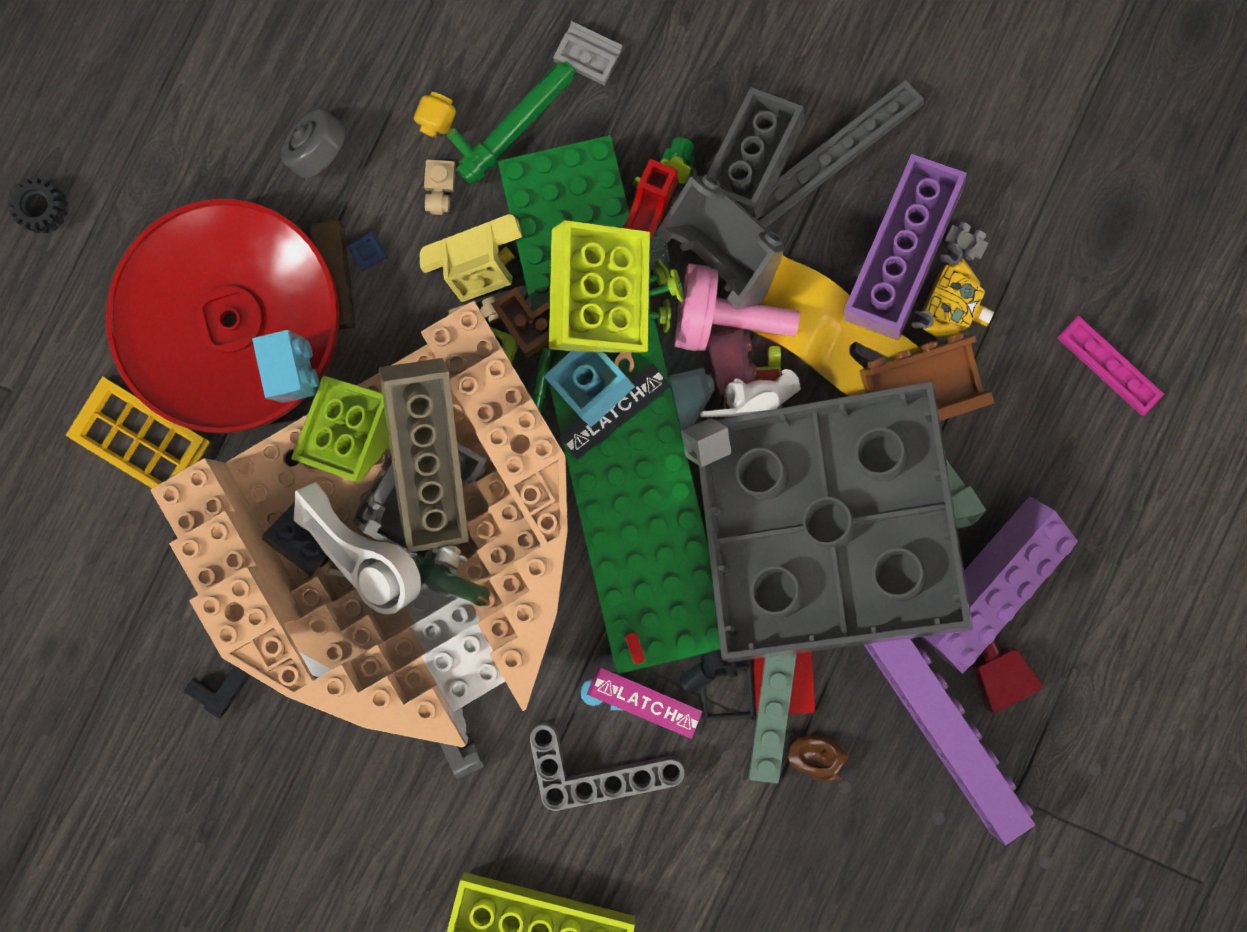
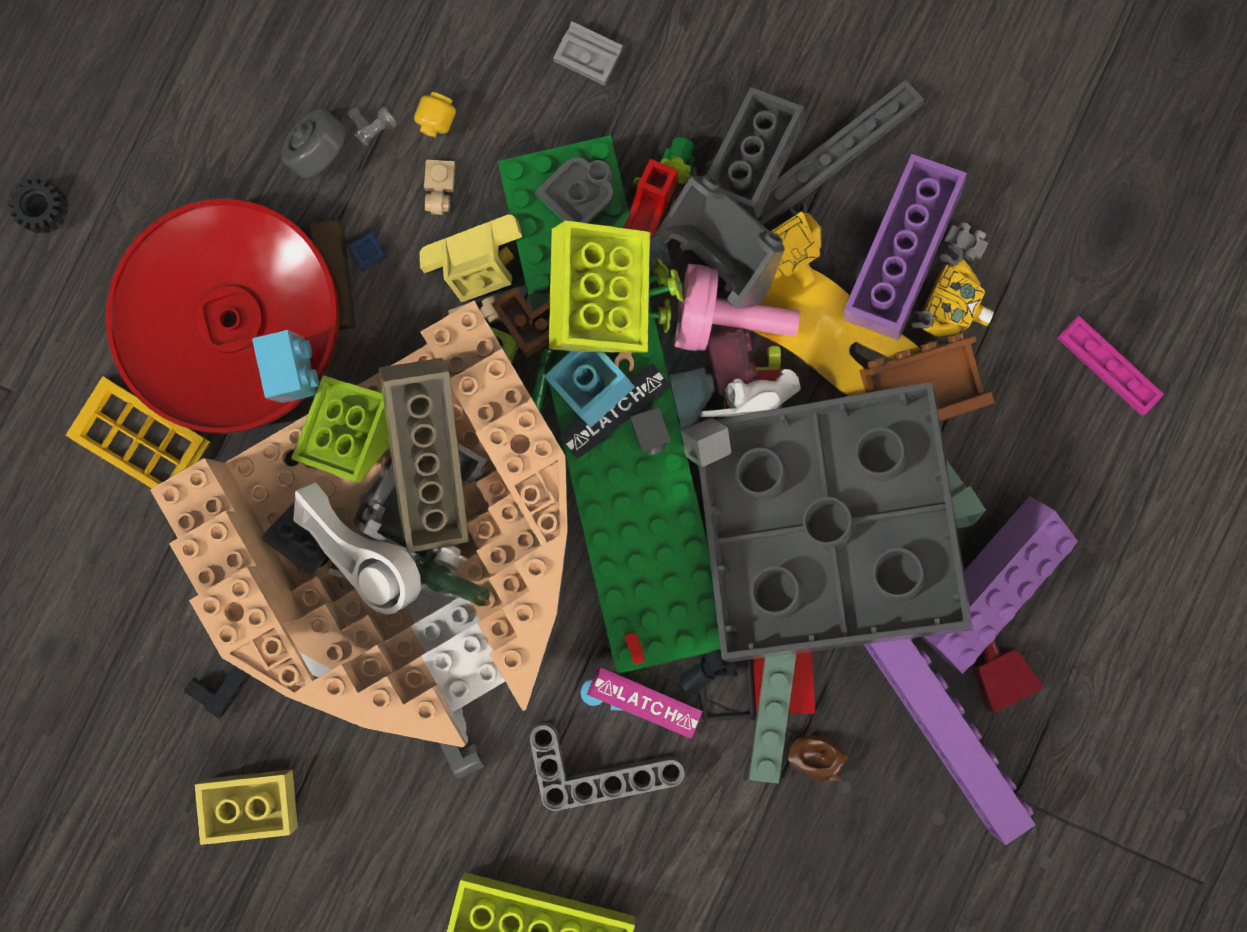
(246, 807): none -> light yellow brick
(368, 131): none -> clear piece
(485, 154): green cylinder -> none
(578, 190): none -> dark grey plate
(650, 431): none -> dark grey brick
(802, 244): none -> yellow torso

